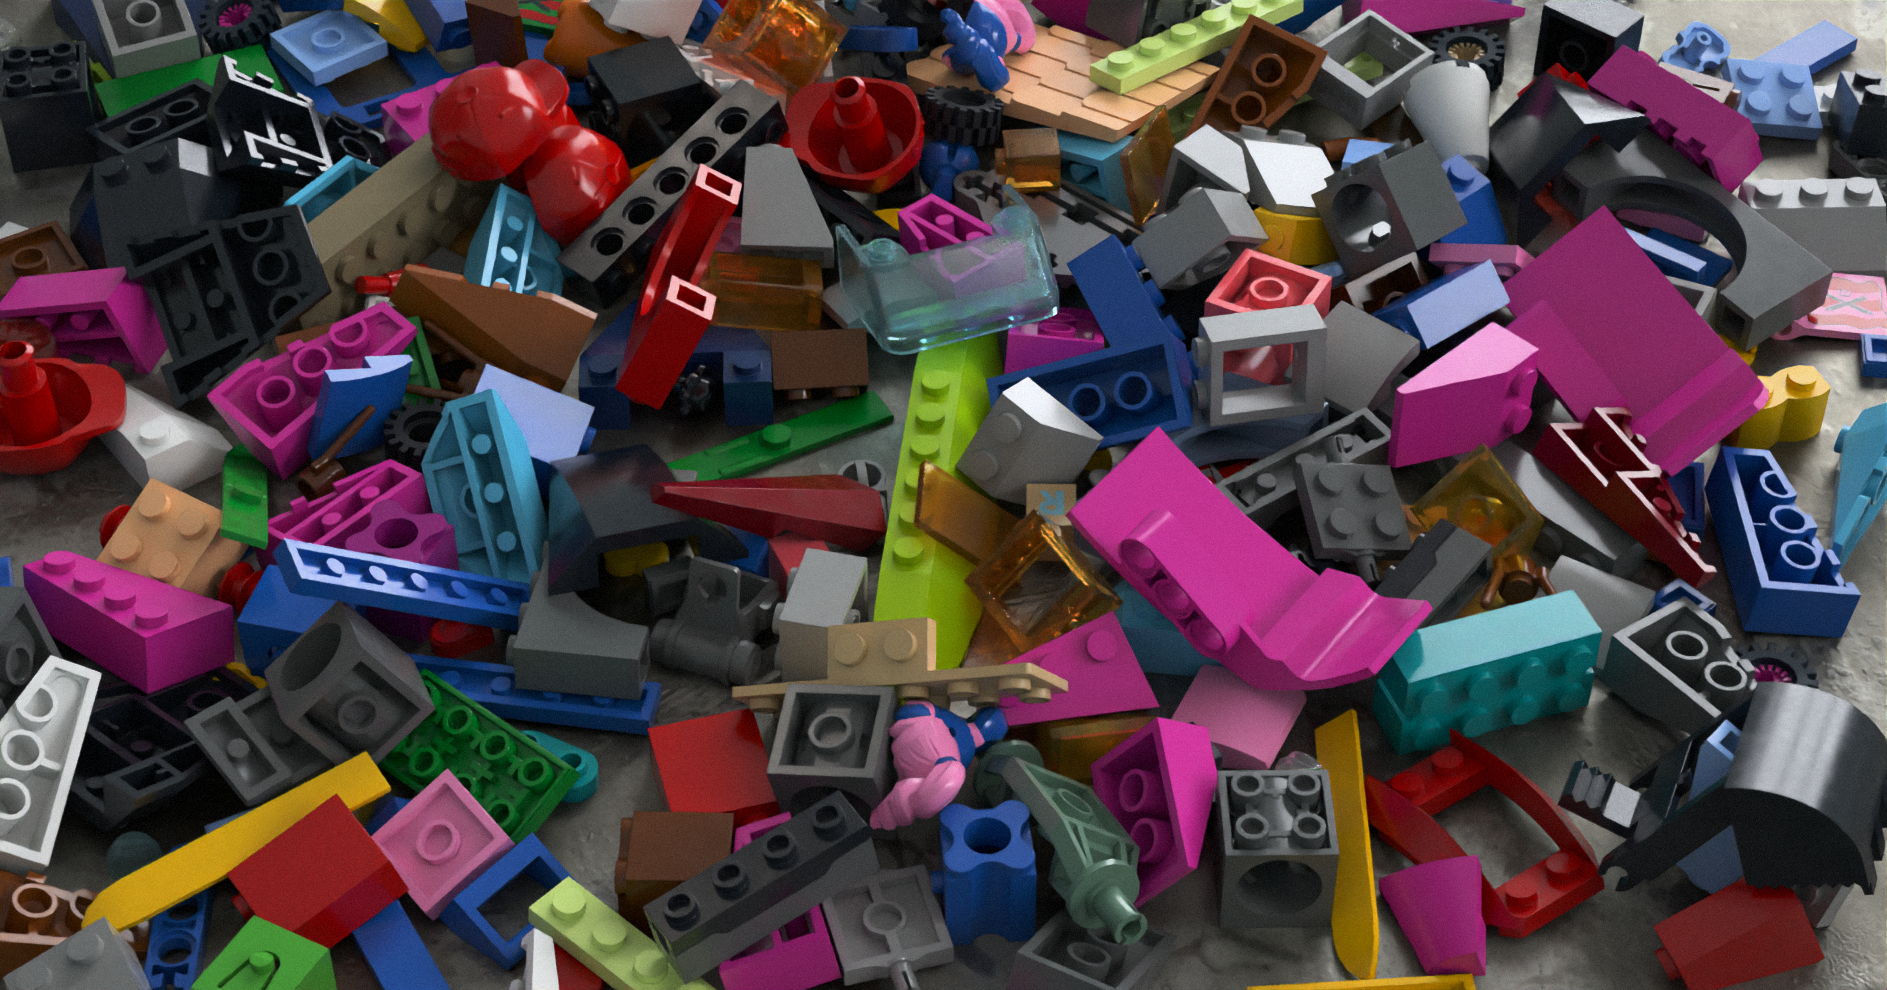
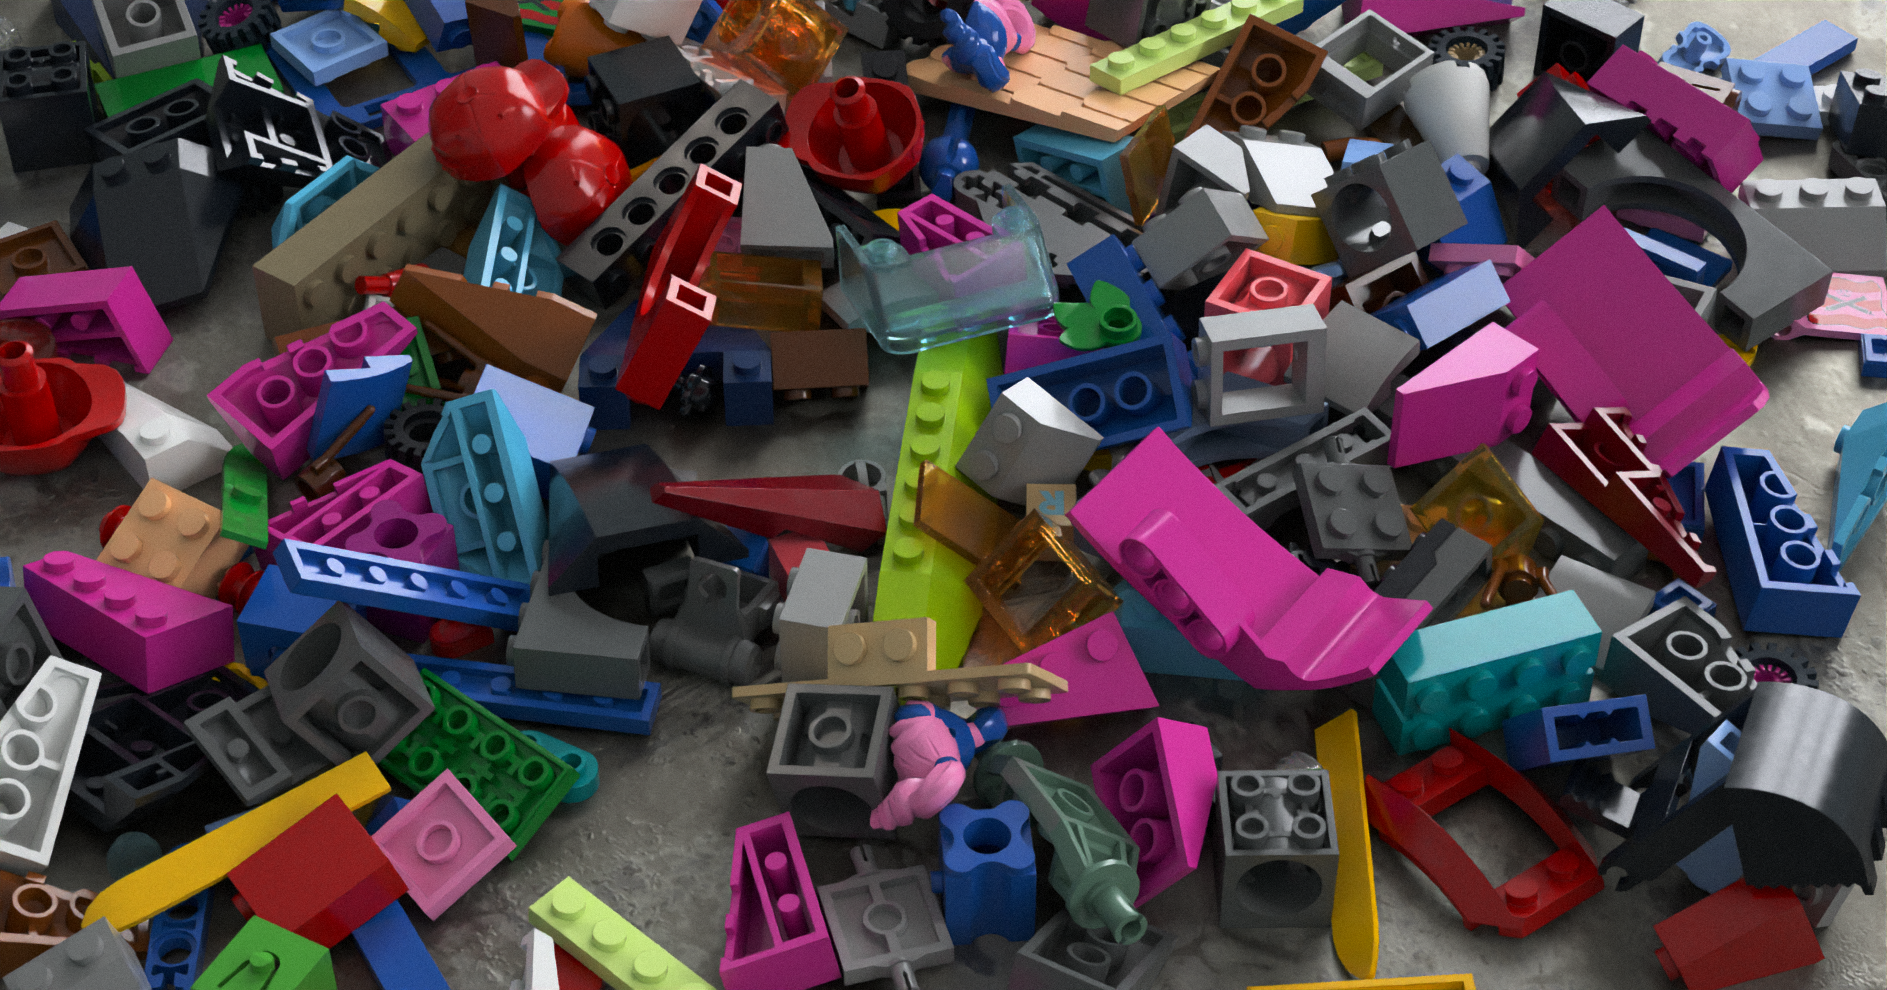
(224, 290): black wedge -> none
(463, 913): blue tile -> none
(634, 559): yellow tile -> none
(663, 852): reddish brown piece -> none
(713, 767): red brick -> none
(761, 887): black piece -> none
(787, 438): green piece -> none
(880, 38): blue beam -> none
(962, 115): black tyre -> none
(1029, 160): clear orange brick -> none
(1076, 744): clear yellow slope -> none
(1101, 322): none -> green plate
(1241, 720): bright pink slope -> none
(1441, 914): dark pink slope -> none
(1578, 732): none -> blue brick
(1791, 412): yellow brick -> none

